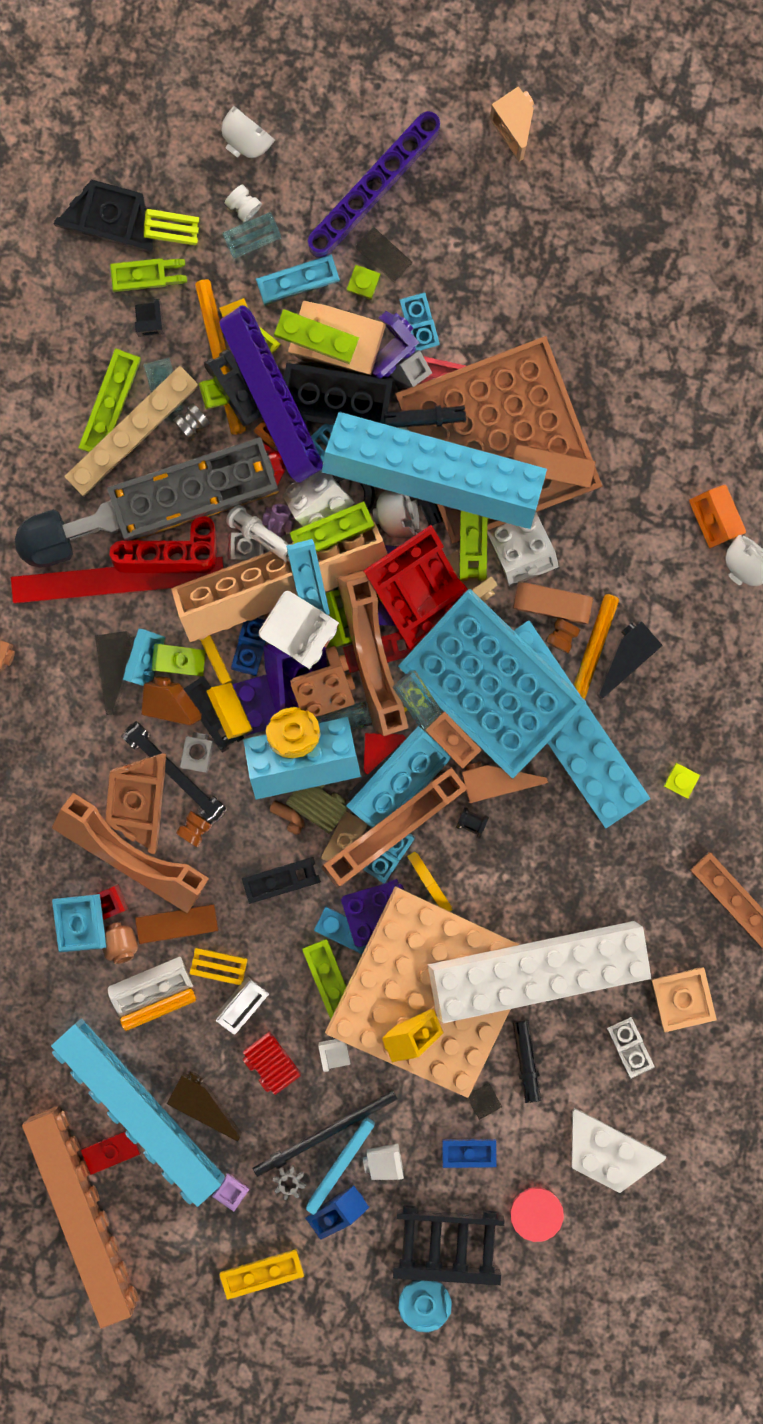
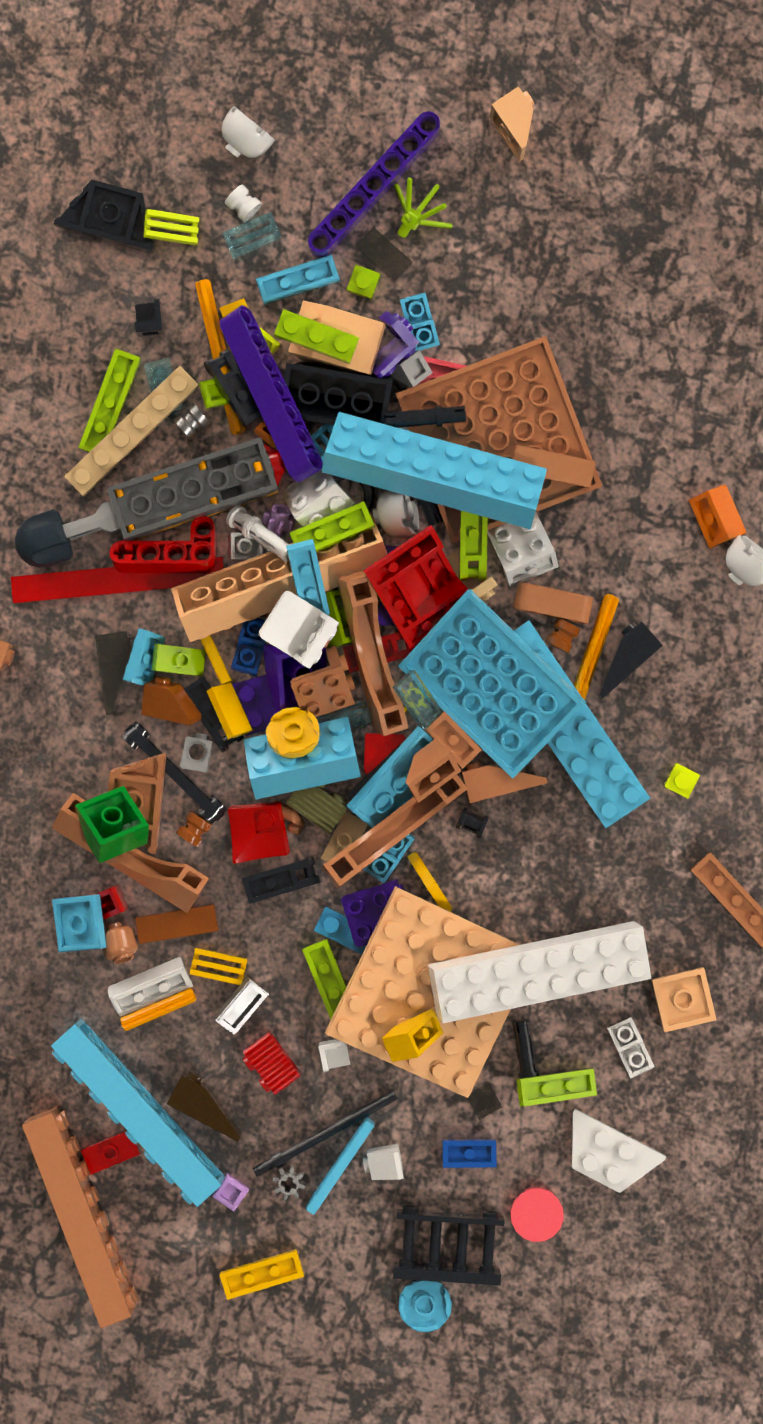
(112, 824): none -> green slope
(145, 274): lime hinge -> none
(257, 831): none -> red plate
(338, 1213): blue slope -> none
(412, 217): none -> lime plant
(430, 770): none -> nougat slope
(556, 1087): none -> lime plate

